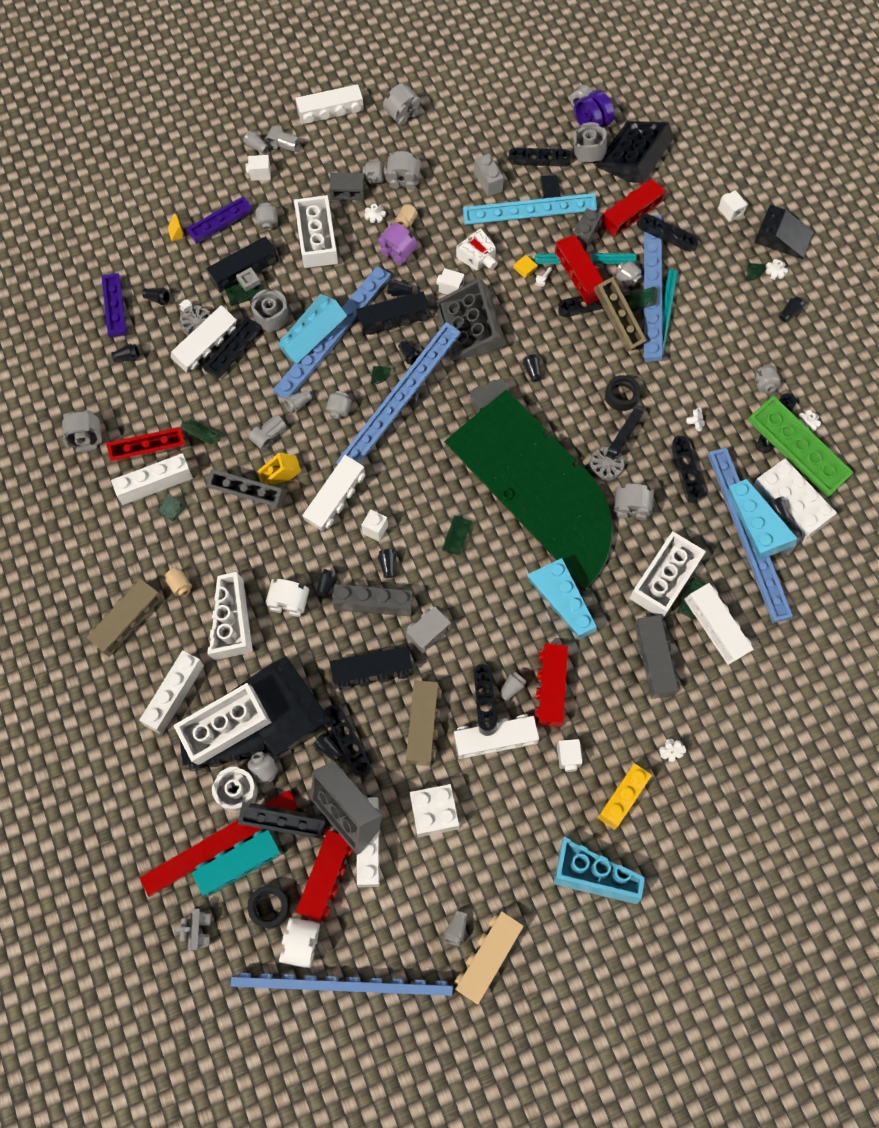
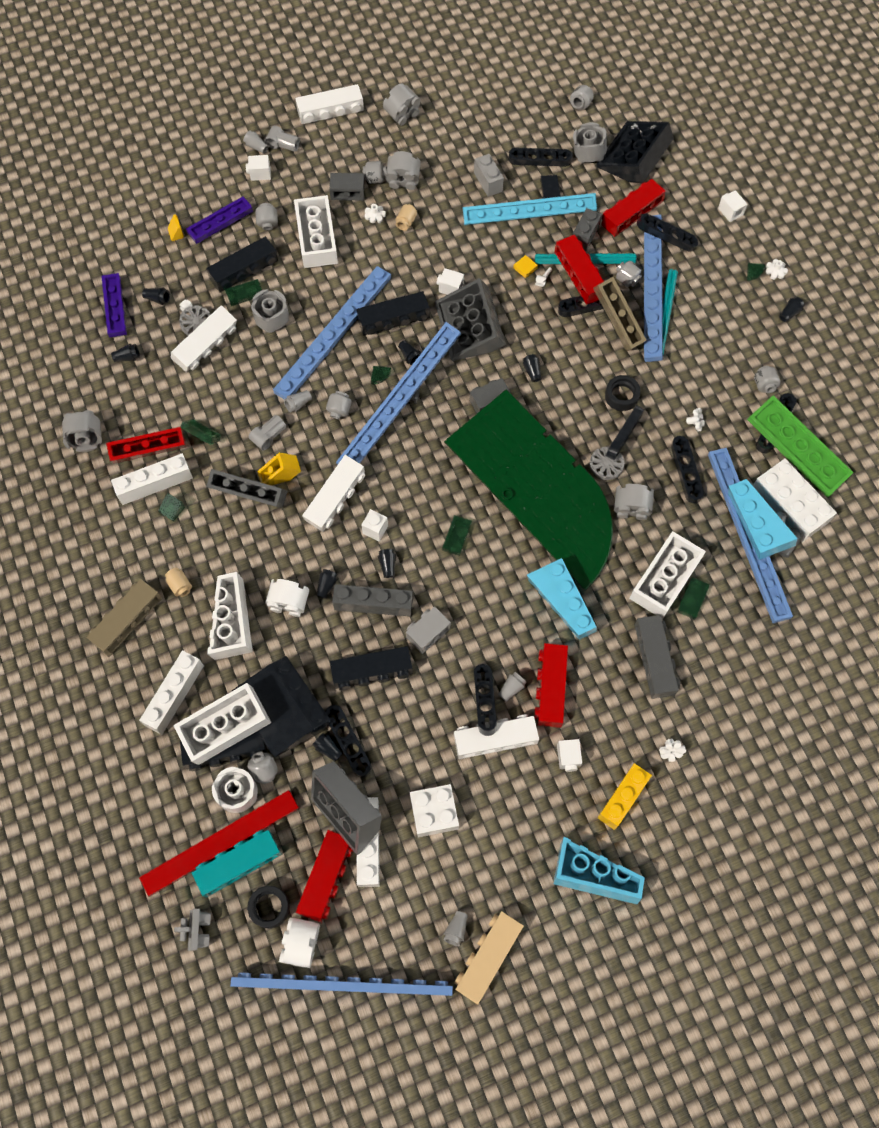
(232, 348): black plate -> none
(248, 279): light grey plate -> none
(281, 820): black plate -> none
(311, 328): medium azure wedge -> none
(397, 243): medium lavender brick -> none
(398, 288): black cone -> none
(422, 723): dark tan brick -> none
(477, 251): white torso -> none
(594, 108): dark purple wheel -> none
(642, 298): clear green tile -> none
(718, 623): white brick -> none
(780, 508): black cone -> none
(784, 233): black slope -> none
(810, 420): white plant -> none

